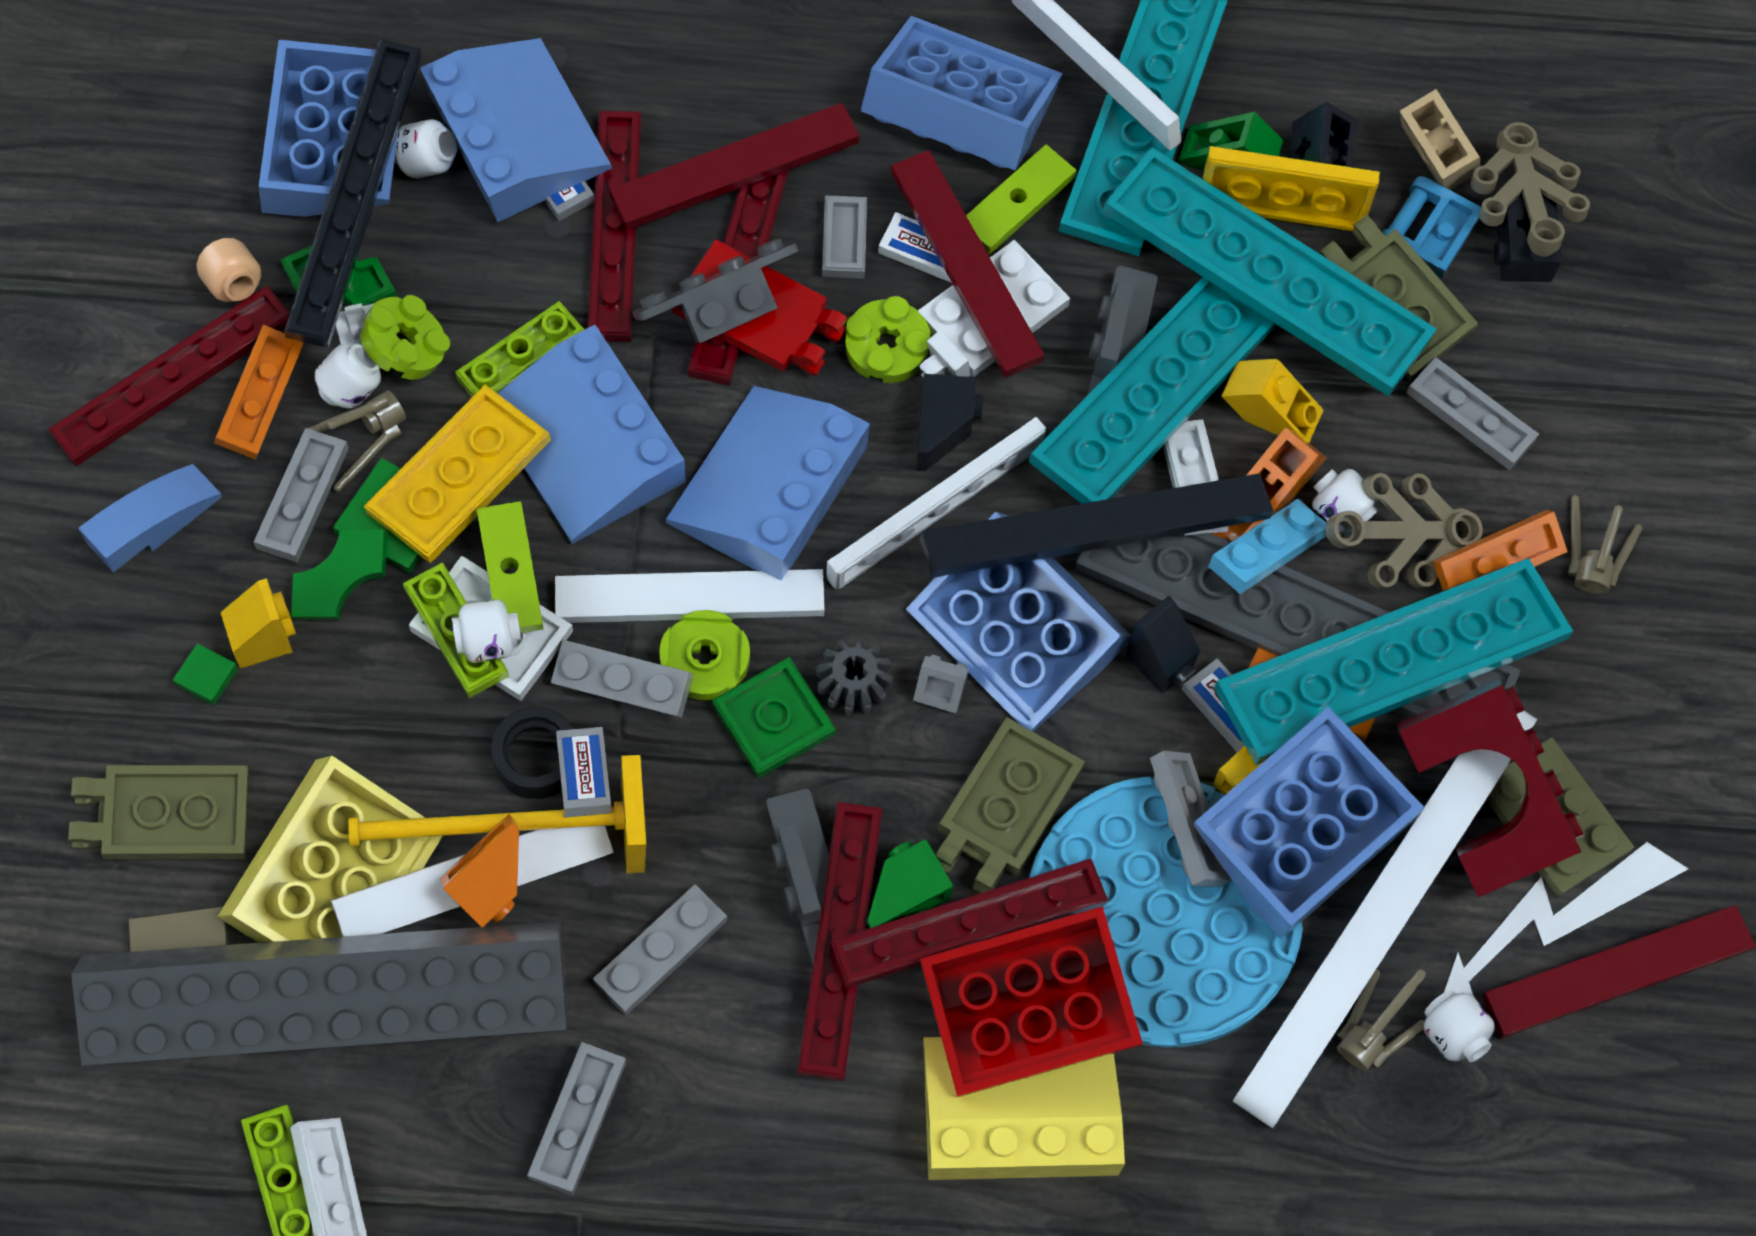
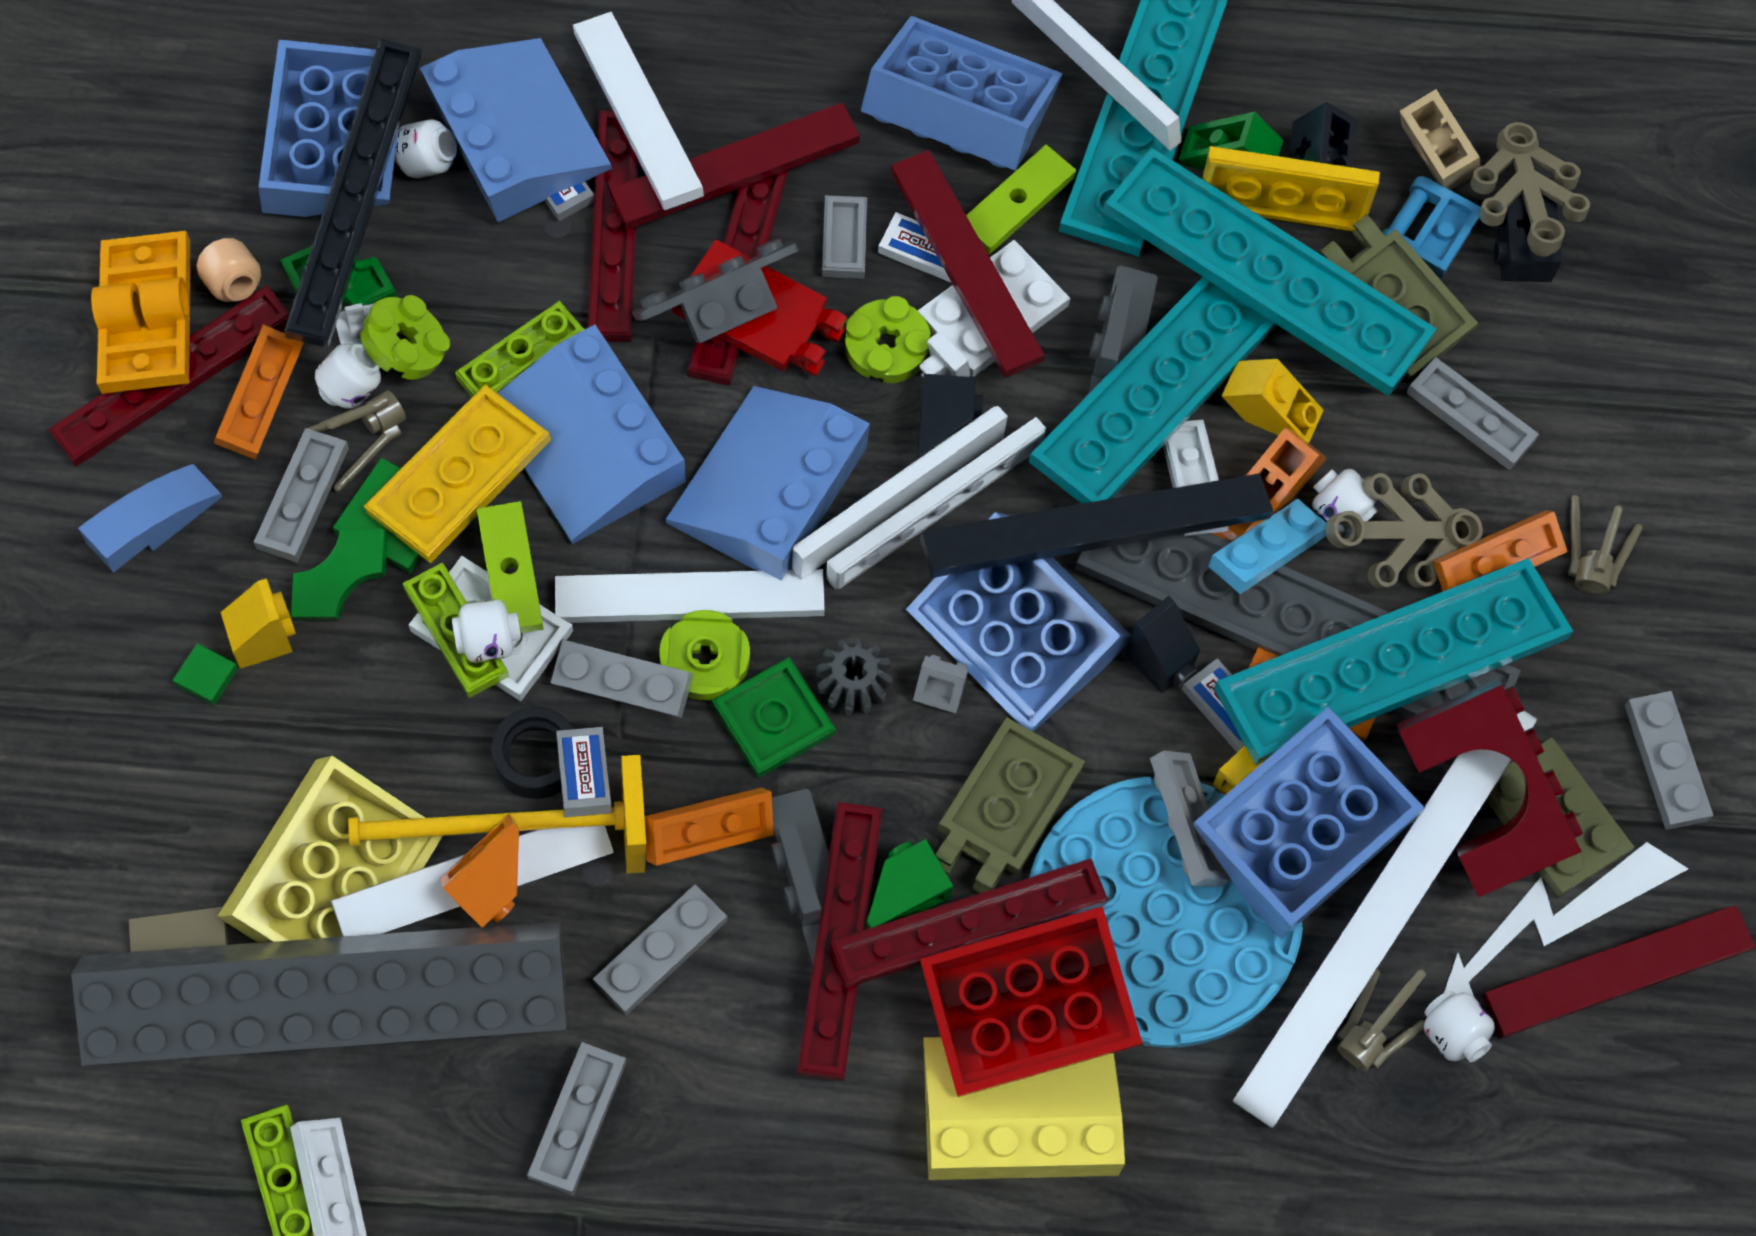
(143, 312): none -> light orange plate
(164, 812): olive tile -> none
(638, 111): none -> white tile
(708, 826): none -> orange plate
(898, 492): none -> white tile
(1668, 760): none -> light grey plate

